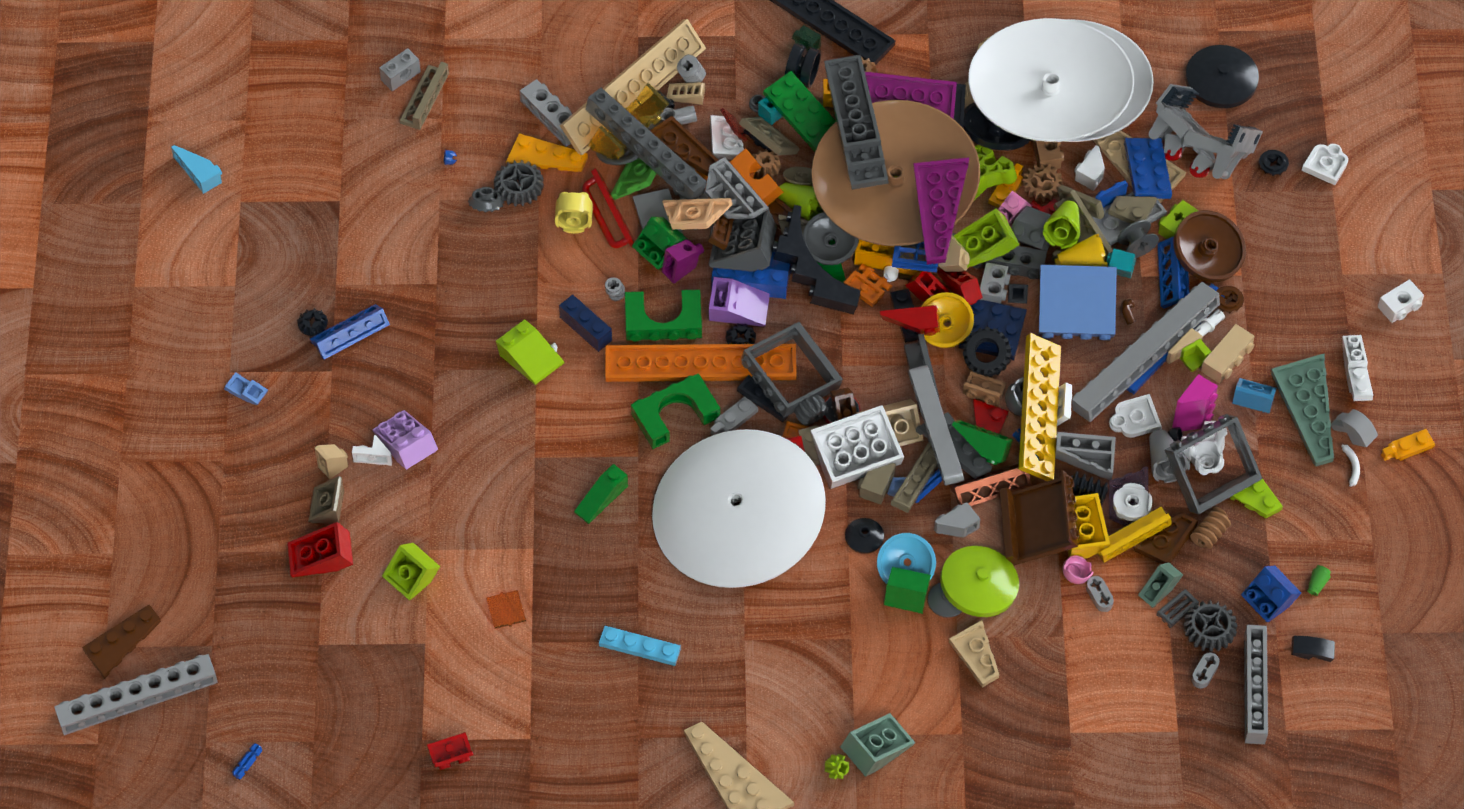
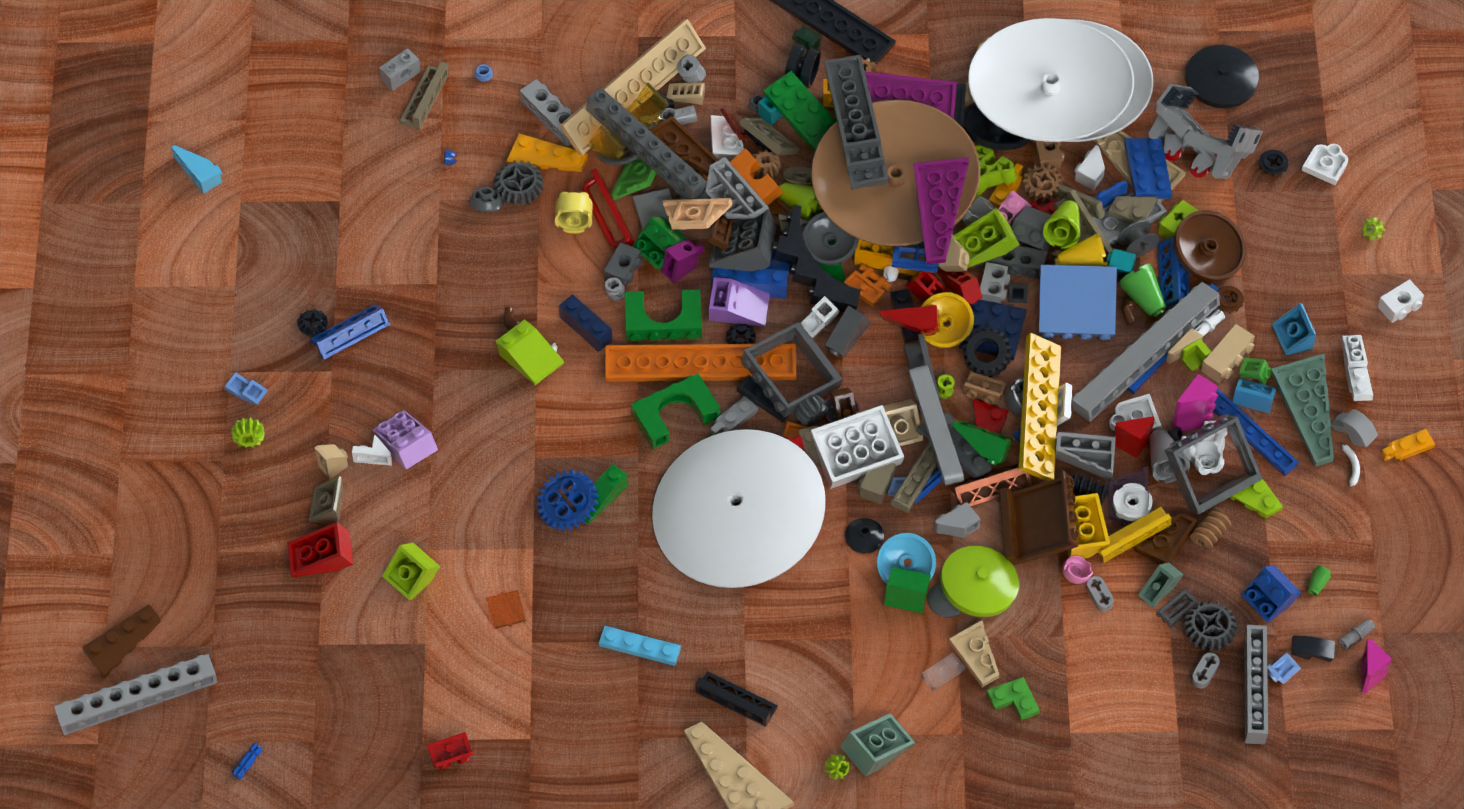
(248, 432): none -> lime gear
(483, 69): none -> medium blue plate
(509, 319): none -> reddish brown arm
(581, 489): none -> blue gear
(623, 256): none -> dark grey brick
(735, 702): none -> black fence
(823, 314): none -> white brick
(847, 332): none -> dark grey slope
(942, 671): none -> clear plate
(948, 387): none -> lime bush
(977, 210): none -> light grey brick
(1014, 693): none -> bright green plate
(1133, 435): none -> red slope
(1144, 290): none -> bright green cone
(1255, 369): none -> bright green bracket
(1256, 436): none -> blue tile
(1283, 669): none -> light blue bracket
(1295, 331): none -> dark azure slope
(1356, 634): none -> light grey axle
(1368, 227): none -> lime gear
(1374, 665): none -> dark pink slope

